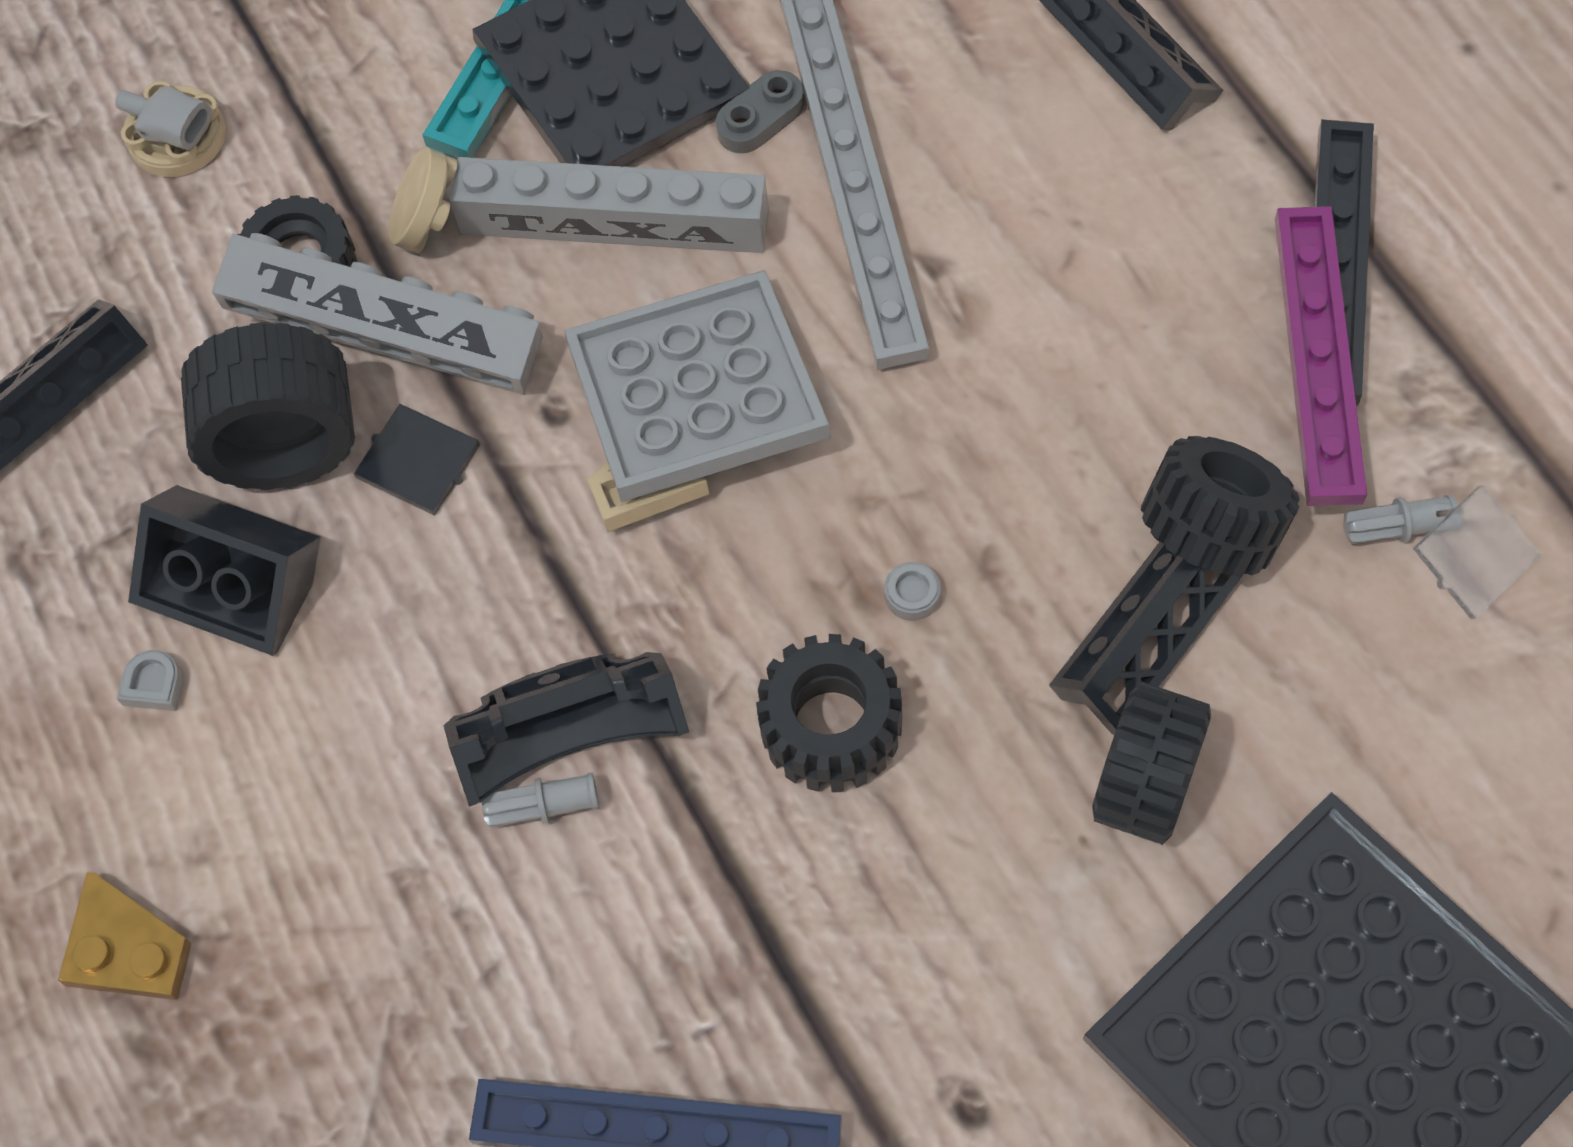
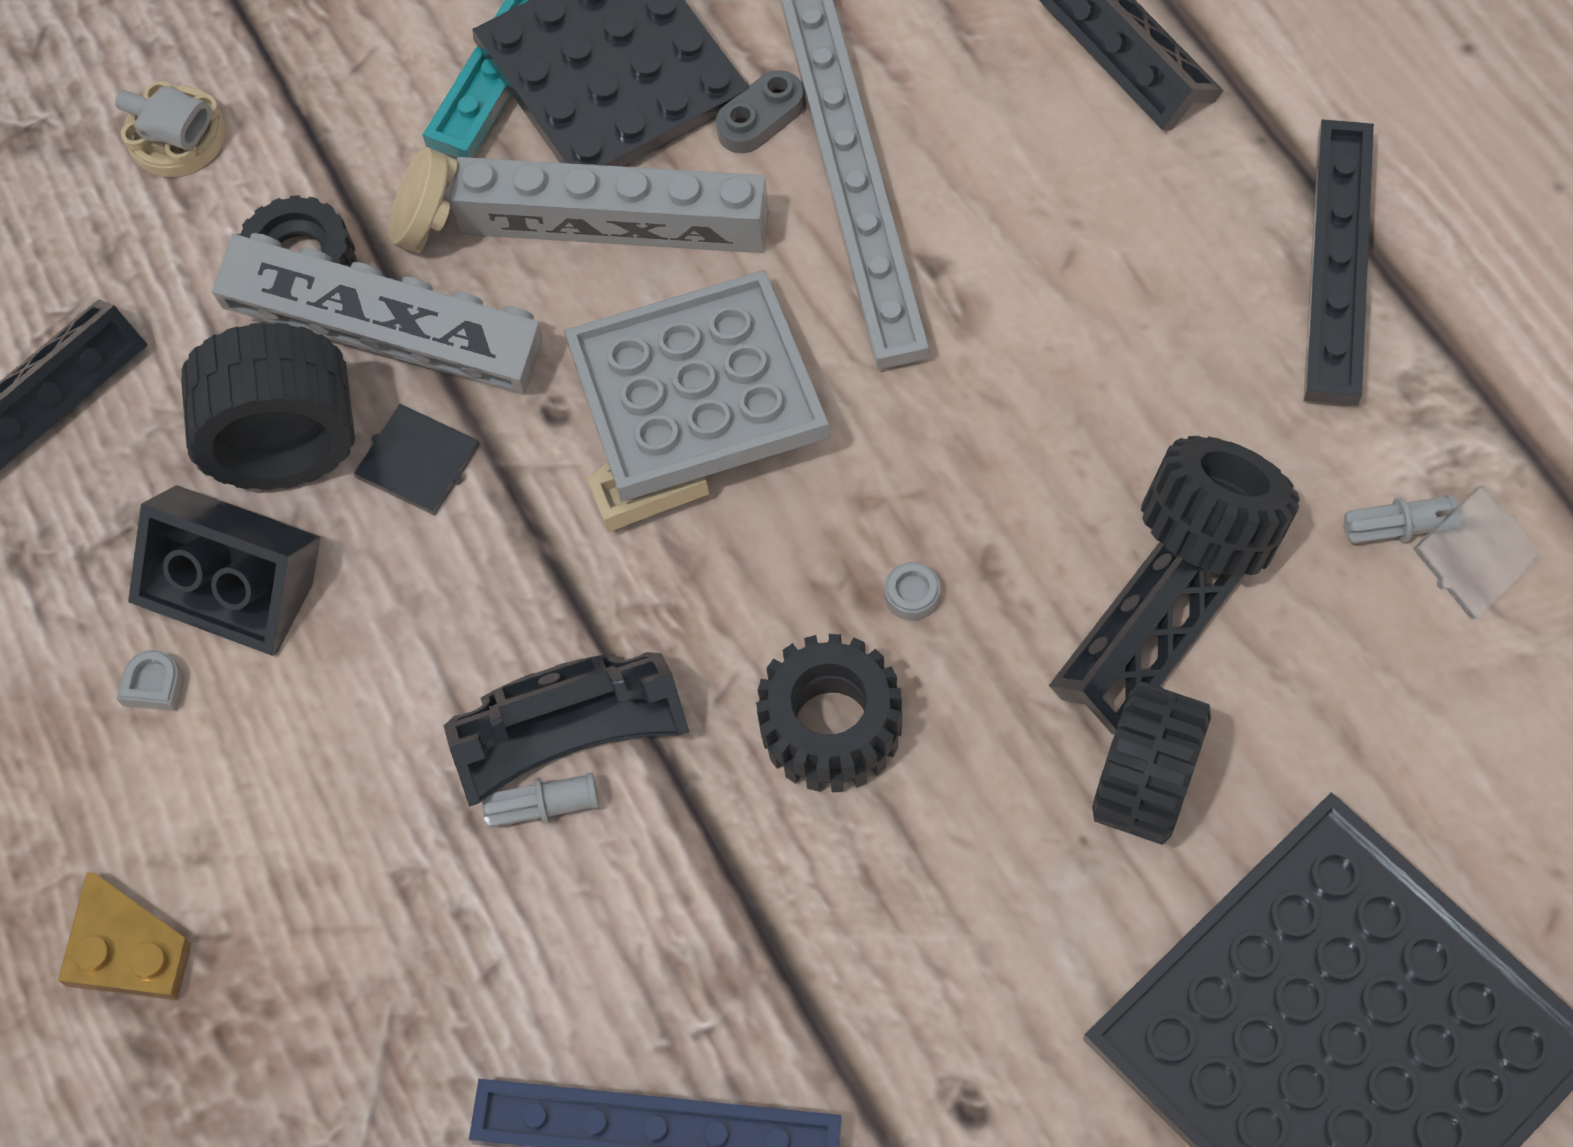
(1320, 357): magenta plate -> none

